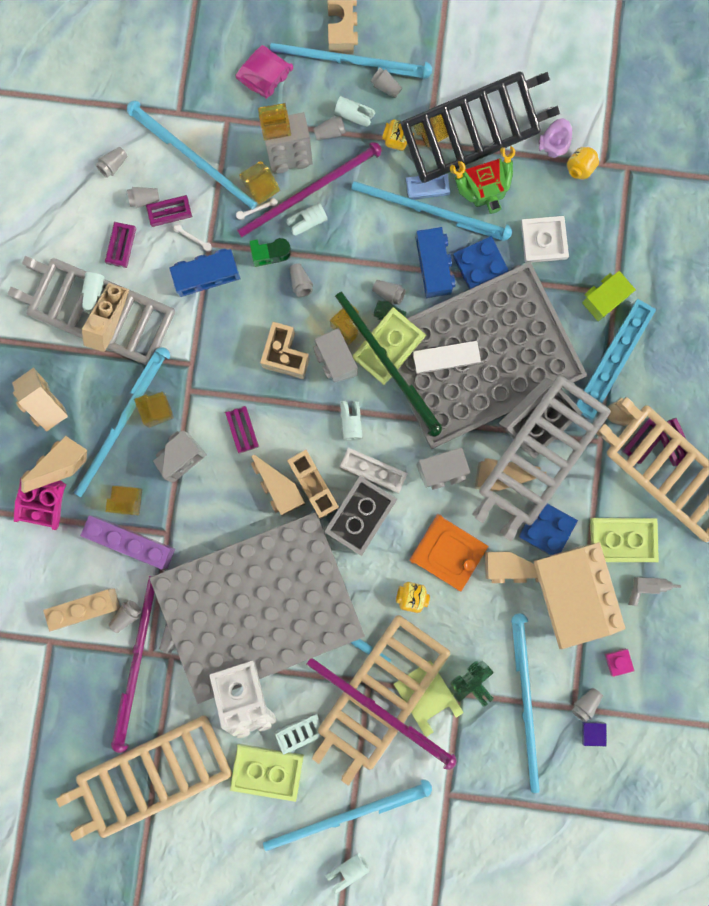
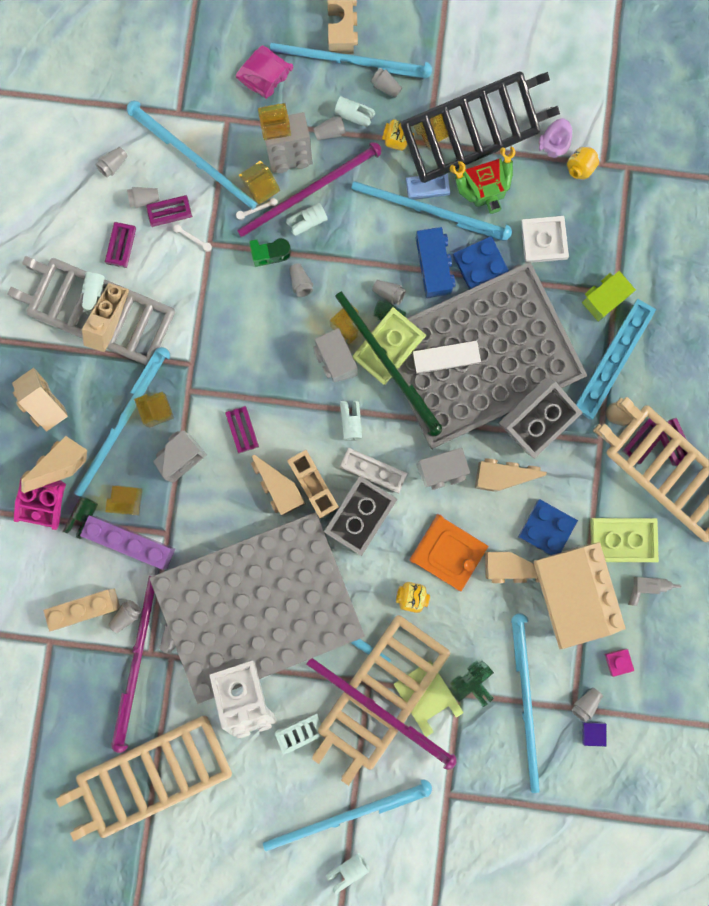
(81, 511): none -> dark green hinge
(204, 272): blue brick -> none
(266, 772): yellowish green tile -> none
(279, 355): tan brick -> none
(510, 529): light grey bar -> none

